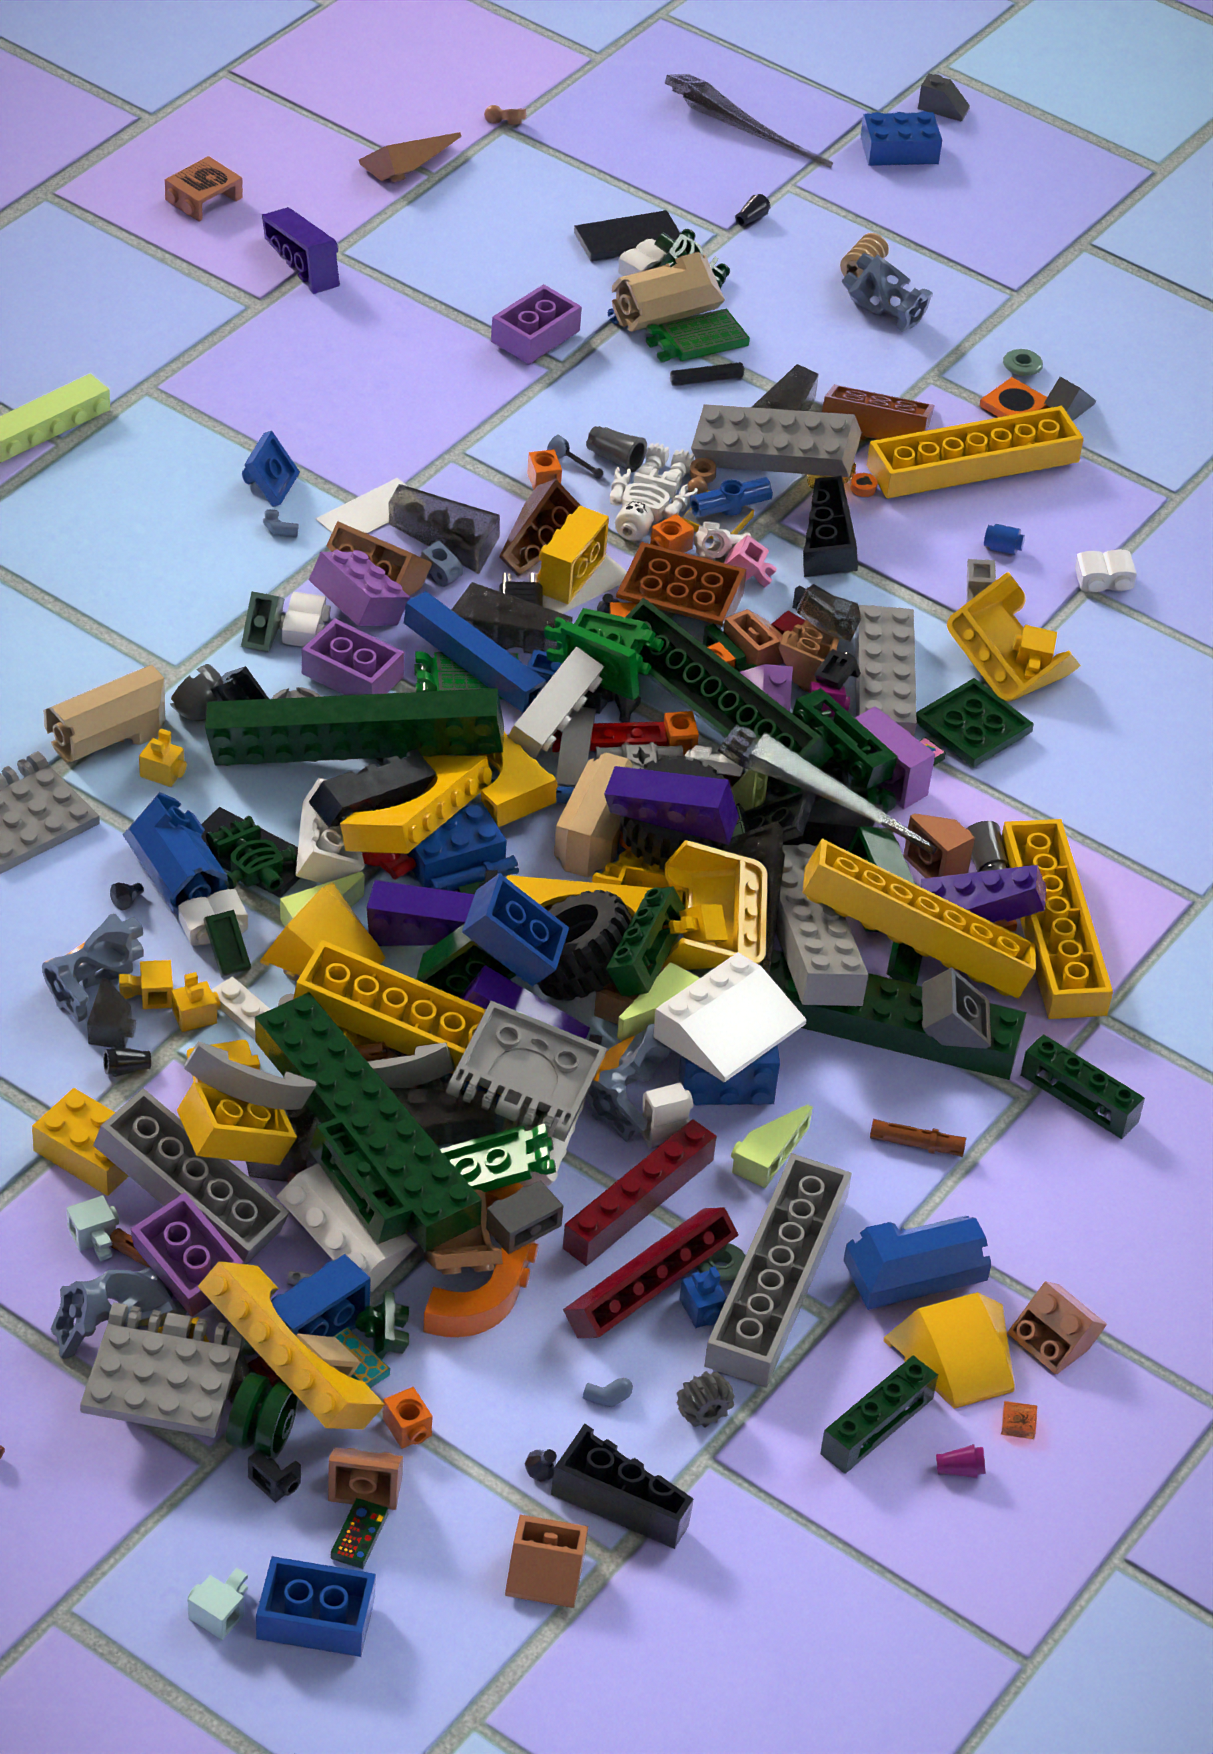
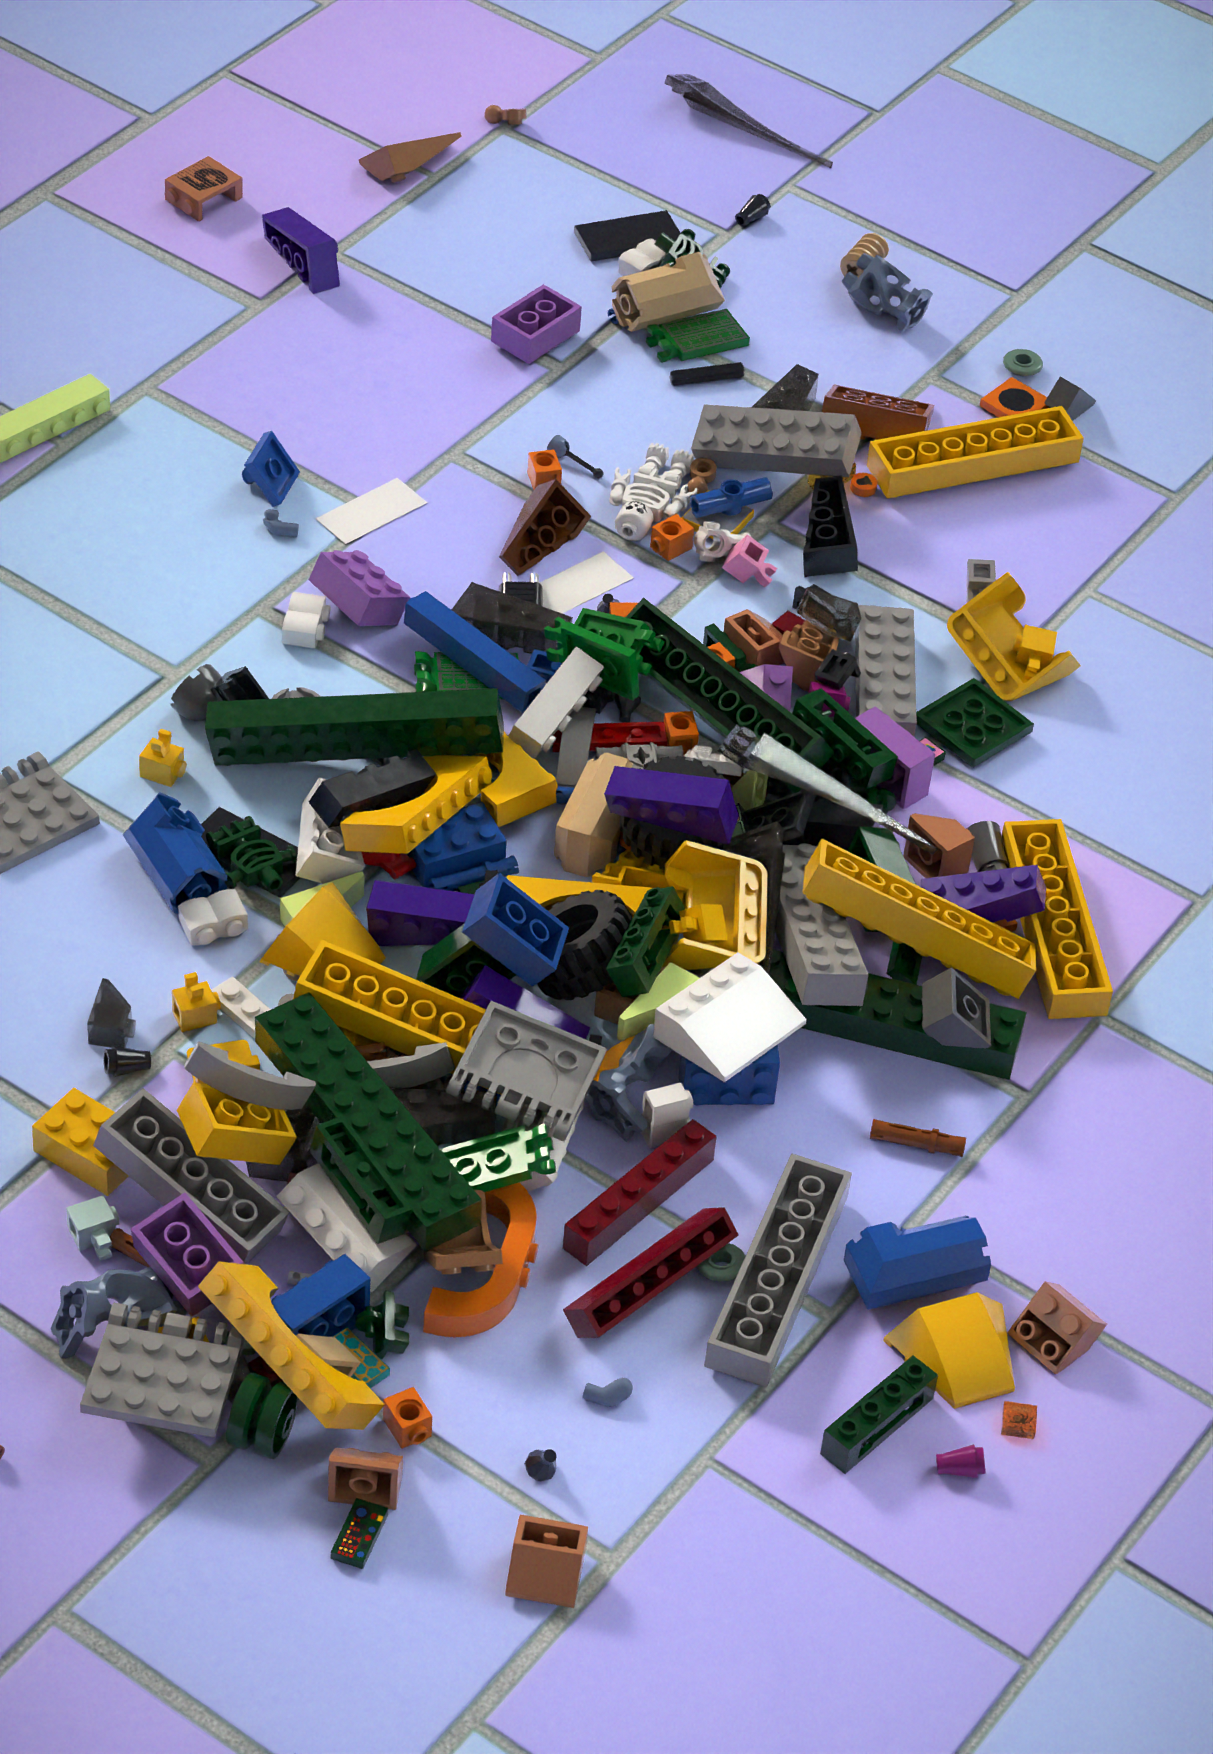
(108, 714): tan brick -> none
(109, 947): sand blue hips -> none
(125, 894): black rock -> none
(153, 984): yellow brick -> none
(218, 1605): light aqua brick -> none
(227, 943): dark green tile -> none
(262, 621): sand green slope -> none
(270, 1479): black bracket -> none
(315, 1606): blue brick -> none
(352, 661): medium lavender brick -> none
(397, 563): medium nougat wedge -> none
(445, 564): sand blue leg -> none
(460, 527): clear smoke wedge -> none
(524, 1216): dark grey brick -> none
(573, 554): yellow brick -> none
(617, 447): dark grey plant -> none
(620, 1489): black wedge -> none
(683, 583): dark orange slope -> none
(702, 1297): blue brick -> none
(705, 1399): dark grey gear -> none
(769, 1146): yellowish green slope -> none
(901, 138): blue brick -> none
(942, 98): dark grey slope -> none
(1004, 539): blue brick -> none
(1083, 1086): dark green brick -> none
(1105, 571): white brick -> none

